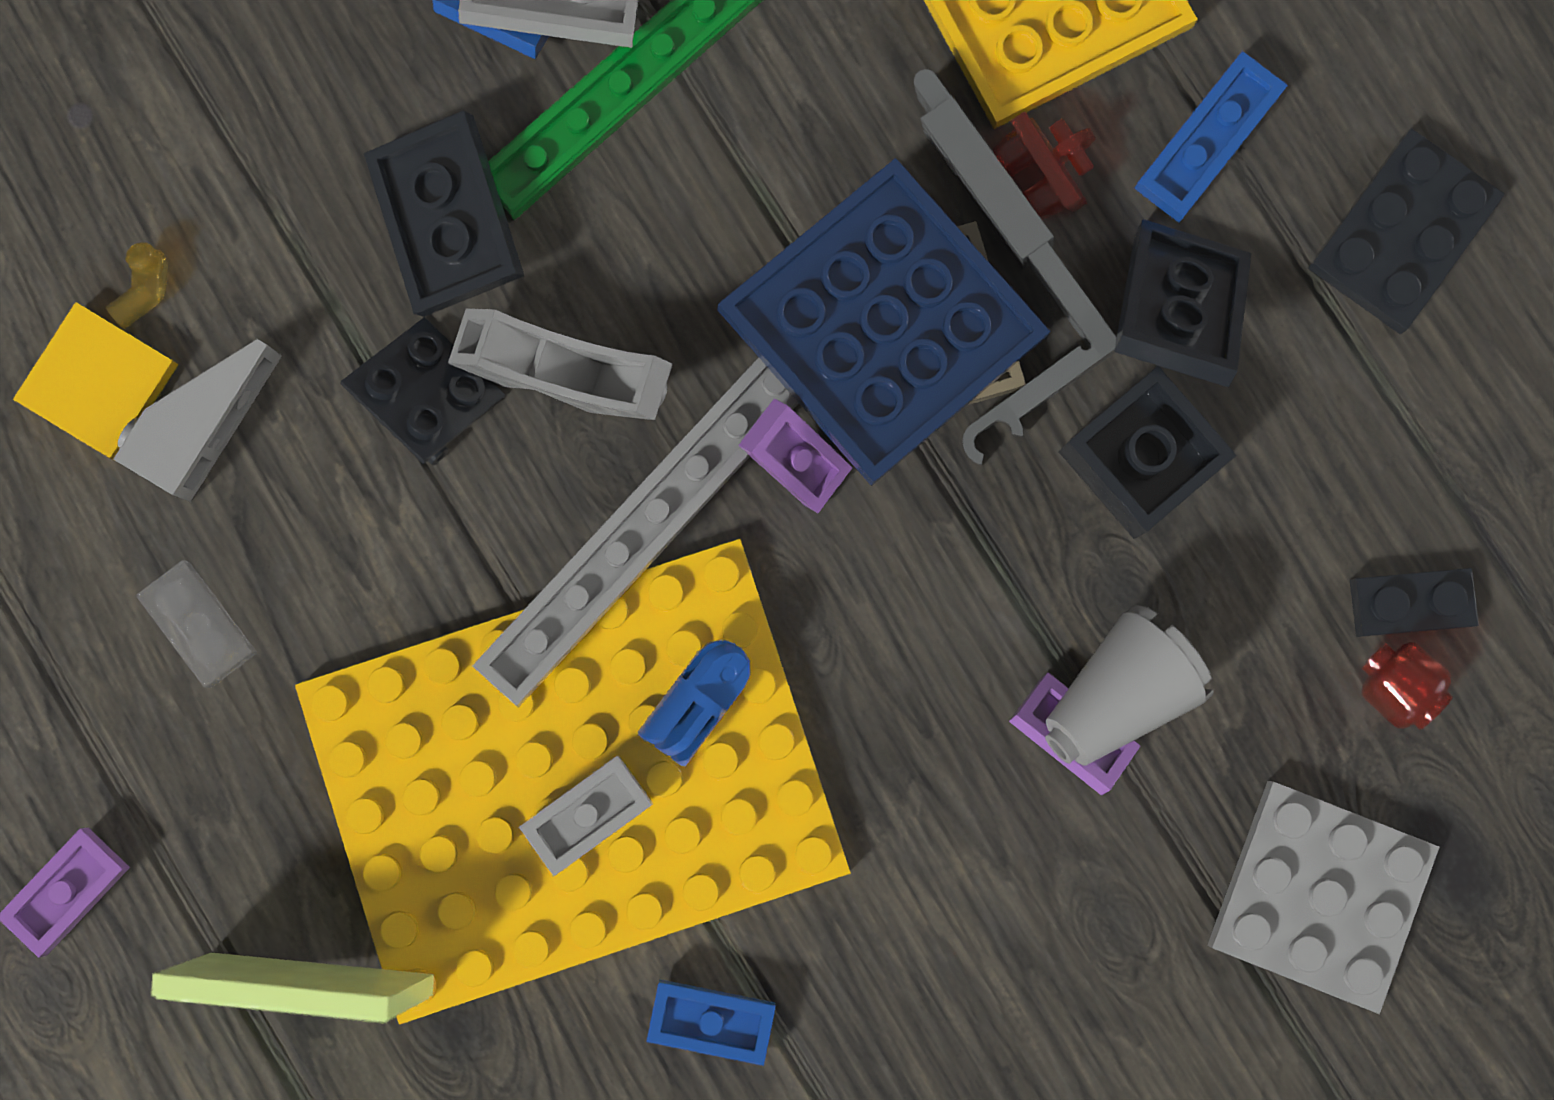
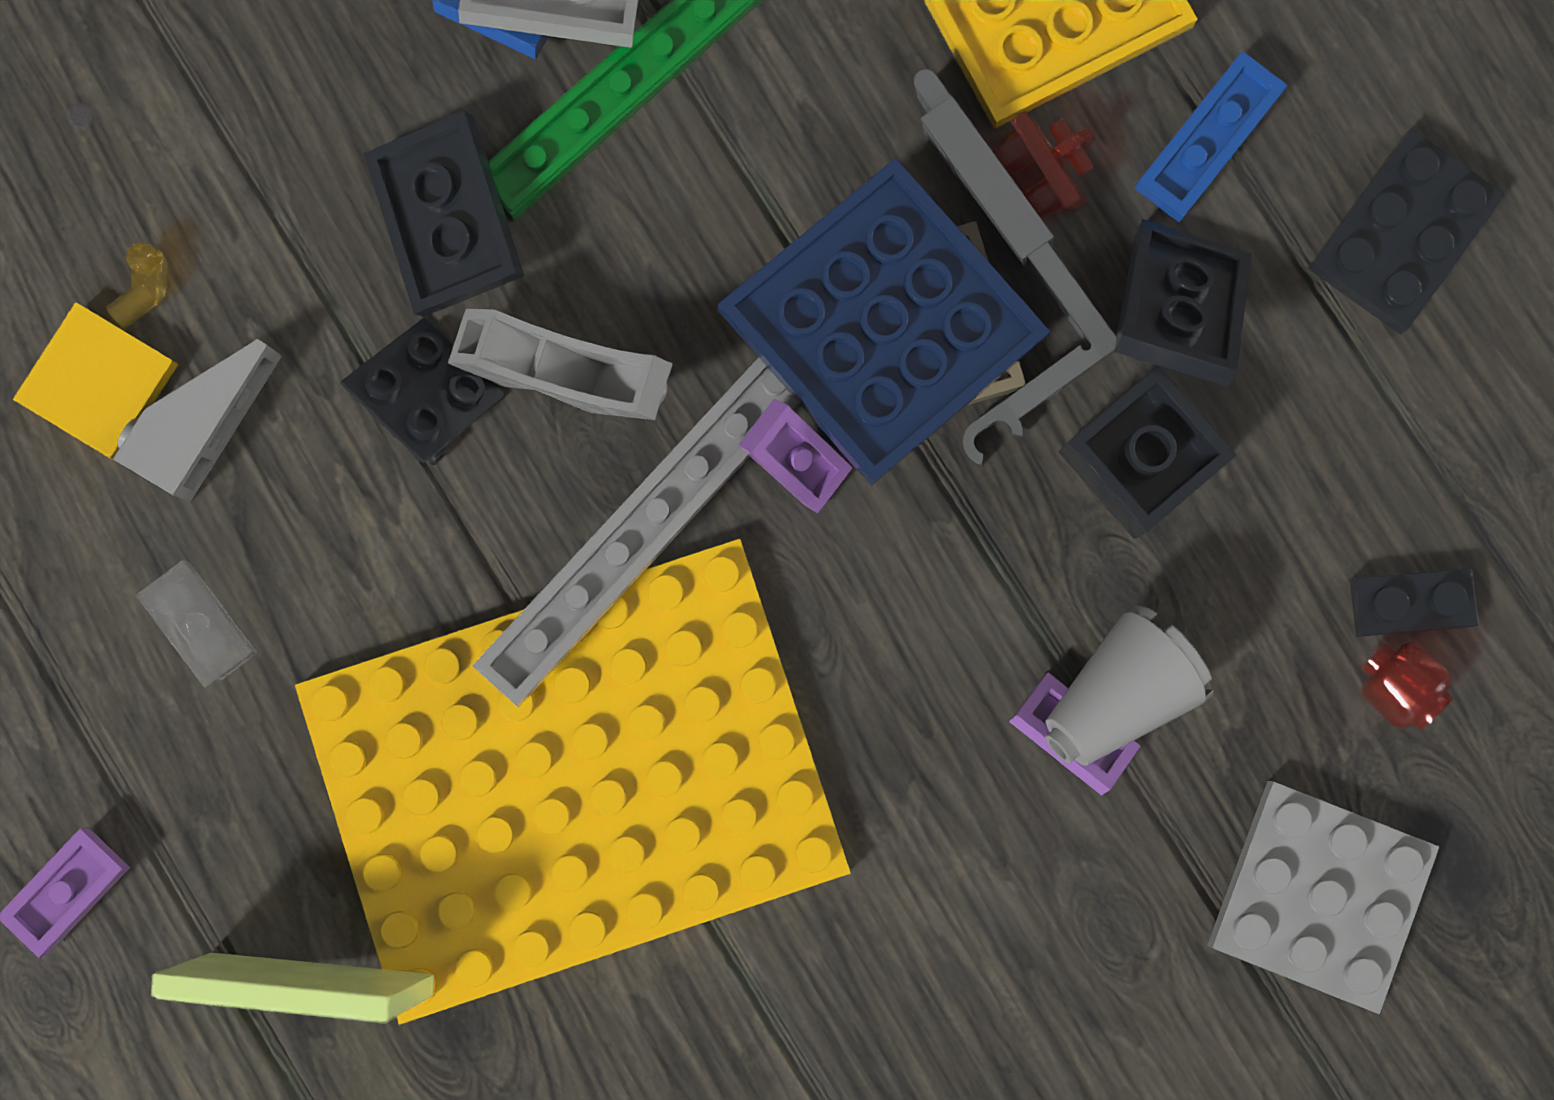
(586, 815): light grey plate -> none
(697, 700): blue arm -> none
(711, 1022): blue plate -> none

